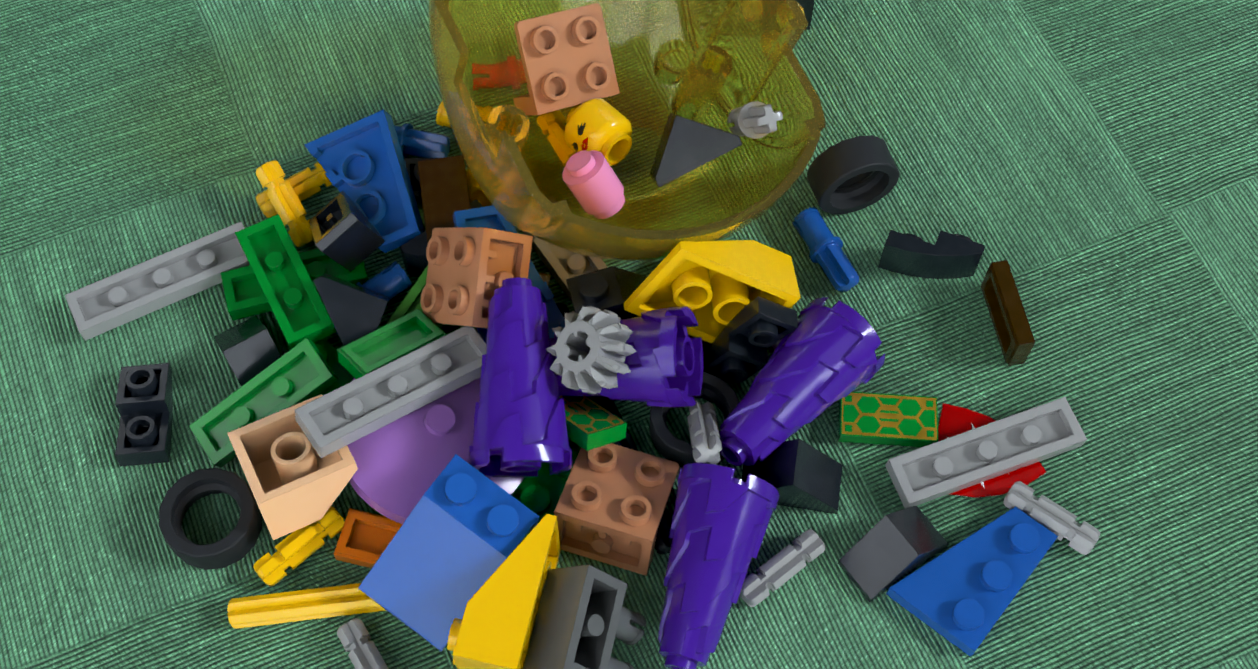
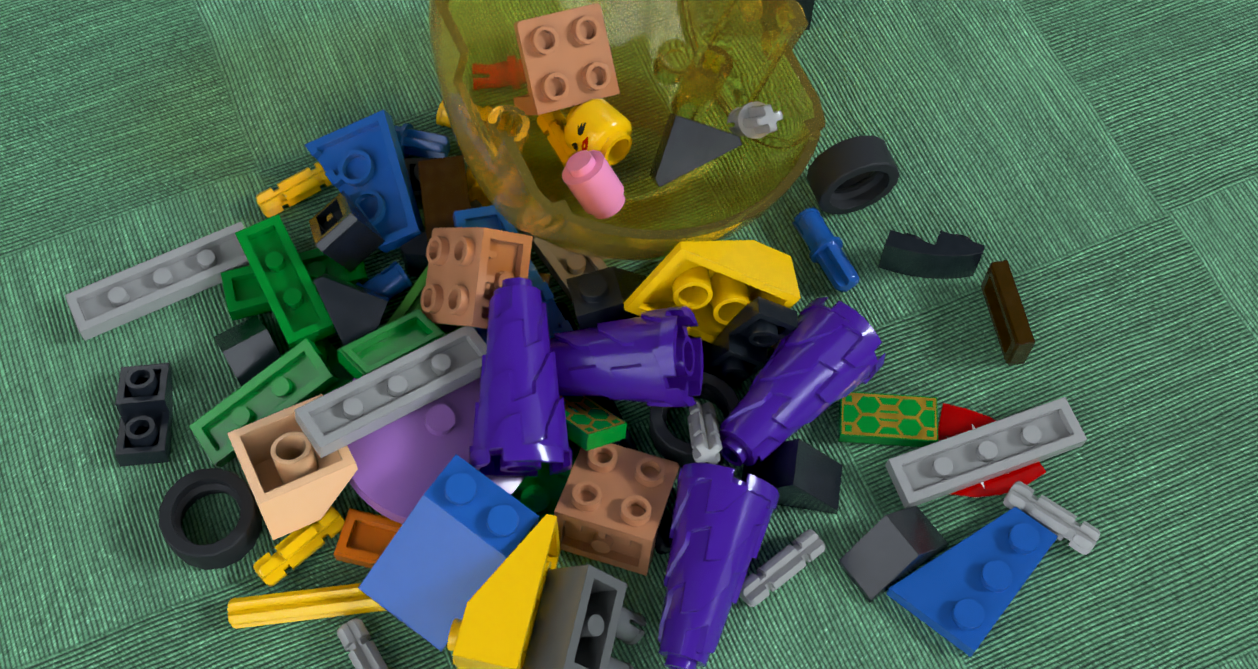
(285, 202): yellow axle -> none
(591, 350): light grey gear -> none

